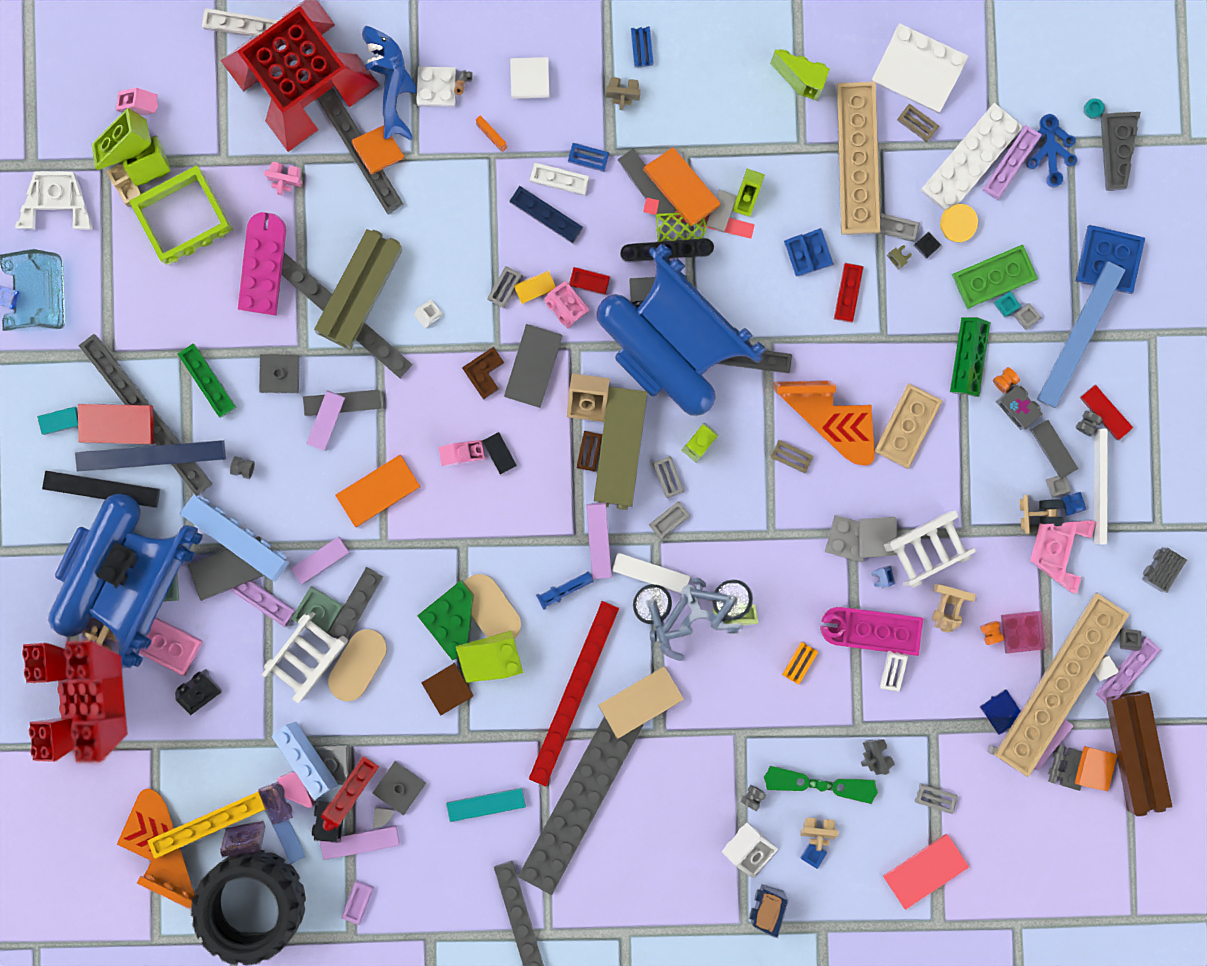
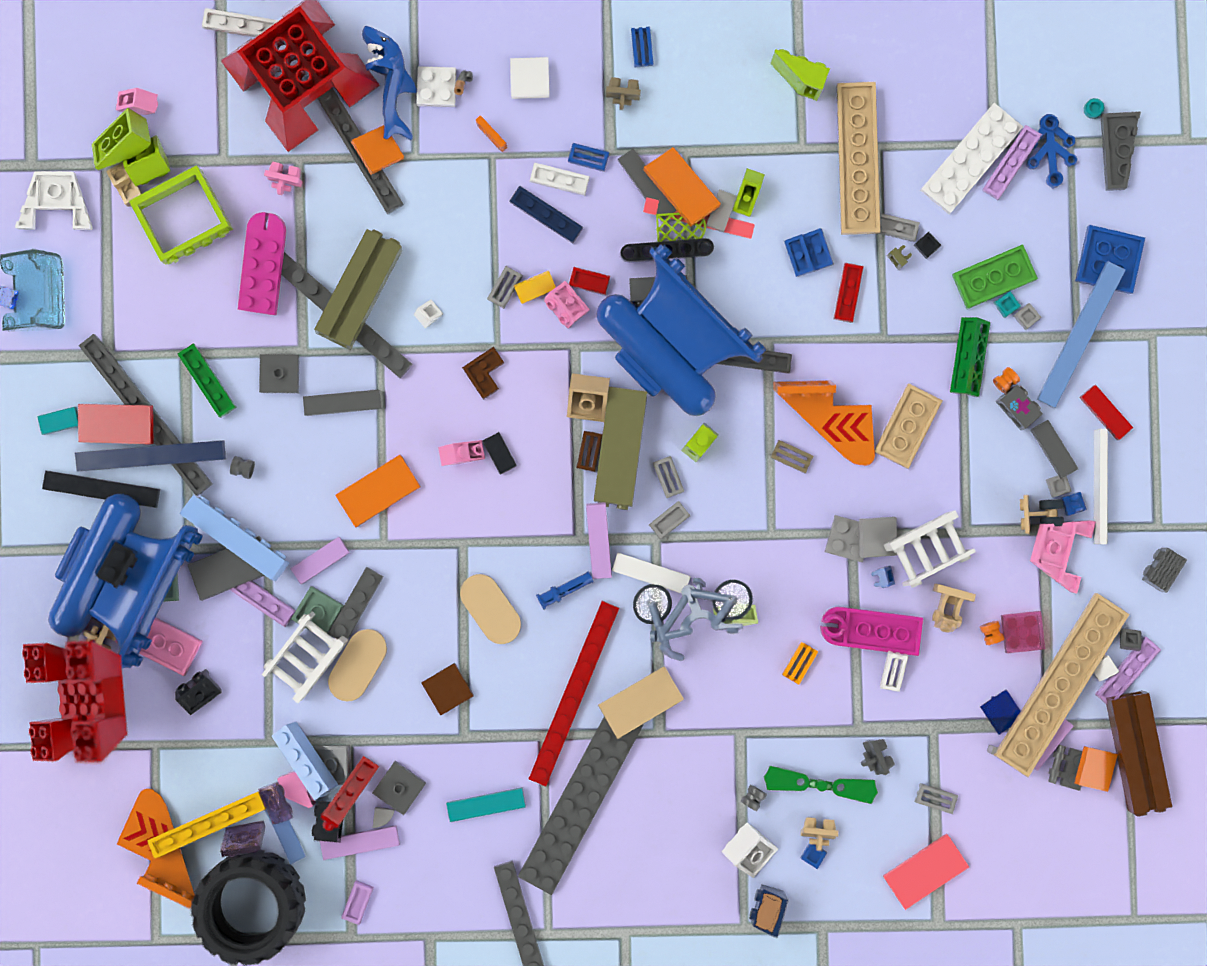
(325, 420): lavender tile -> none
(450, 618): green plate -> none
(490, 658): lime slope -> none
(533, 365): dark grey tile -> none
(914, 129): dark tan tile -> none
(919, 68): white slope -> none
(959, 223): yellow tile -> none
(1089, 423): dark grey wheel -> none

